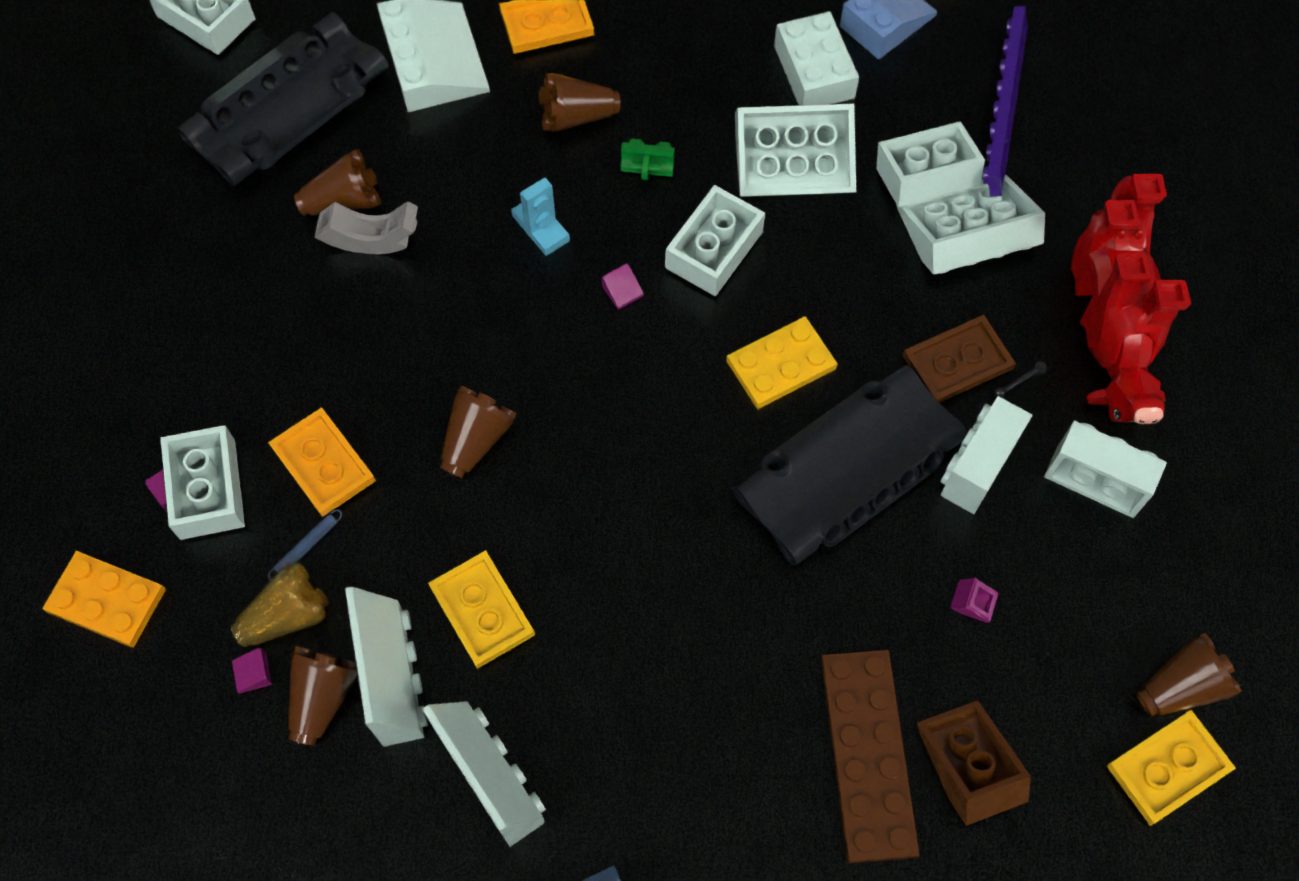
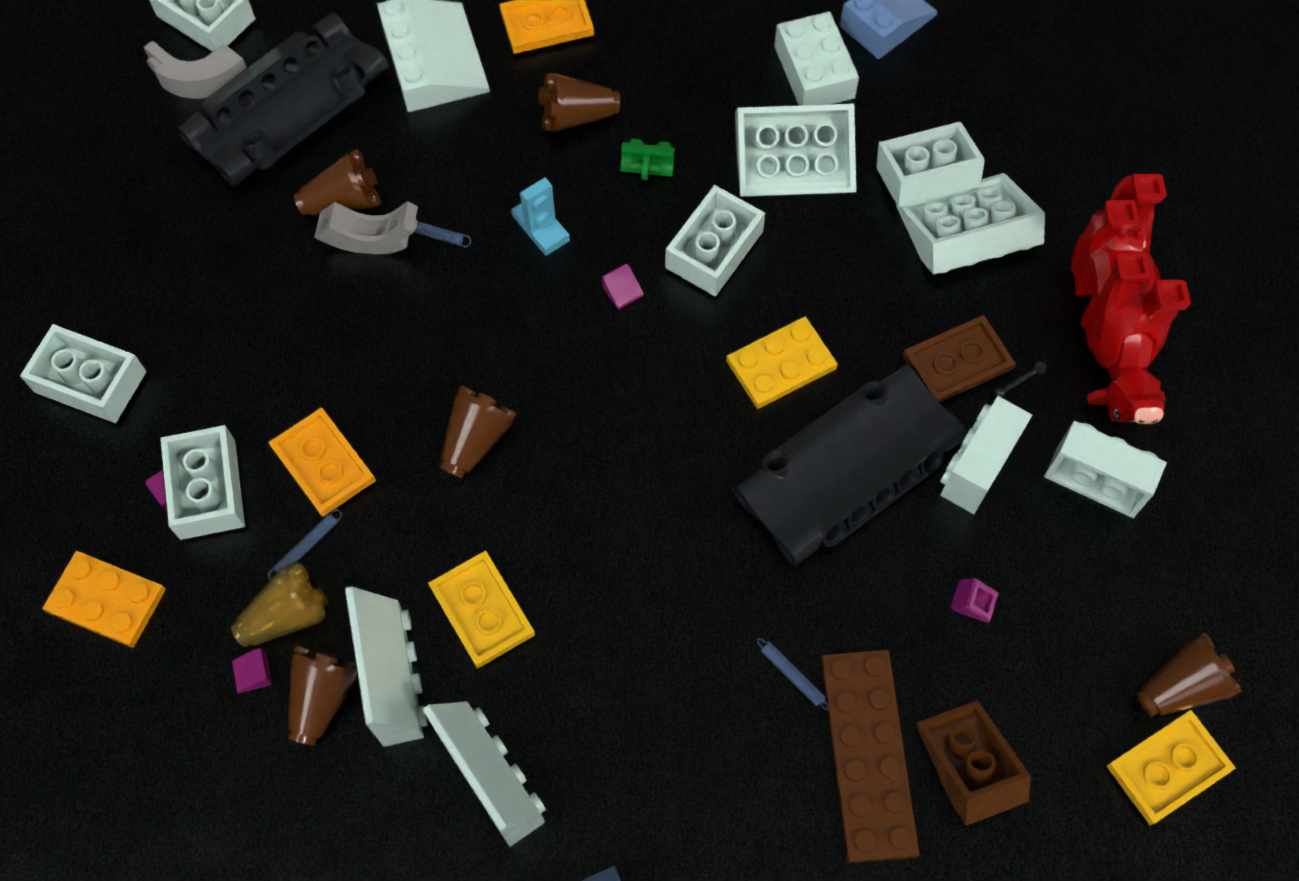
(83, 373): none -> light aqua brick
(194, 78): none -> light grey arch
(440, 232): none -> medium blue piece
(786, 671): none -> medium blue piece
(1005, 108): dark purple plate -> none

